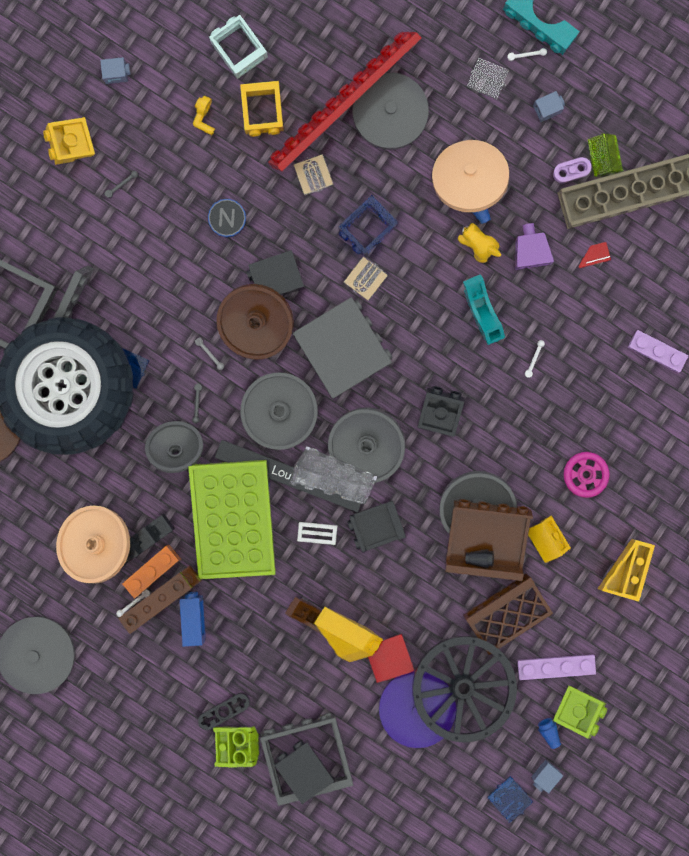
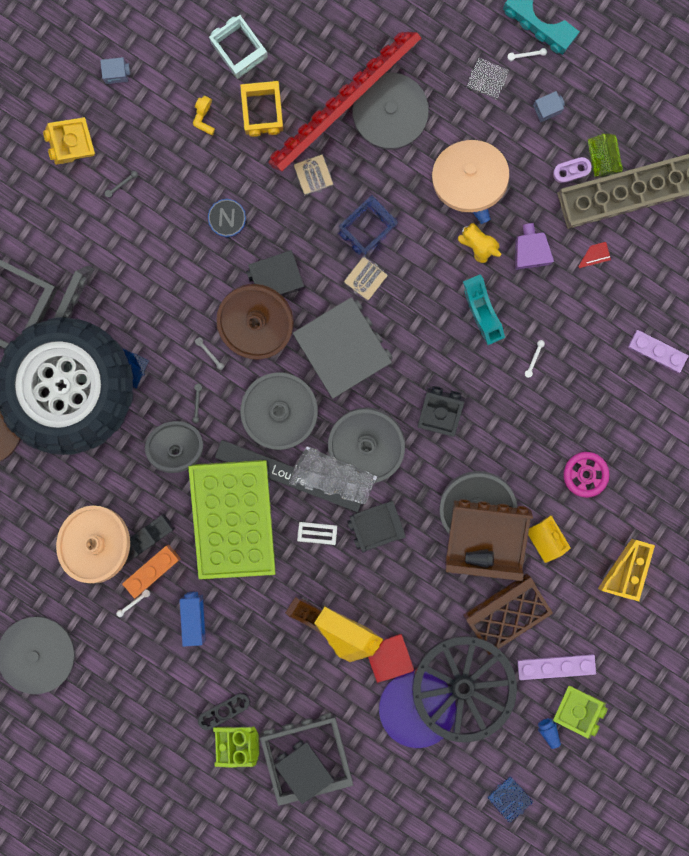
(159, 599): reddish brown fence -> none
(546, 777): sand blue brick -> none

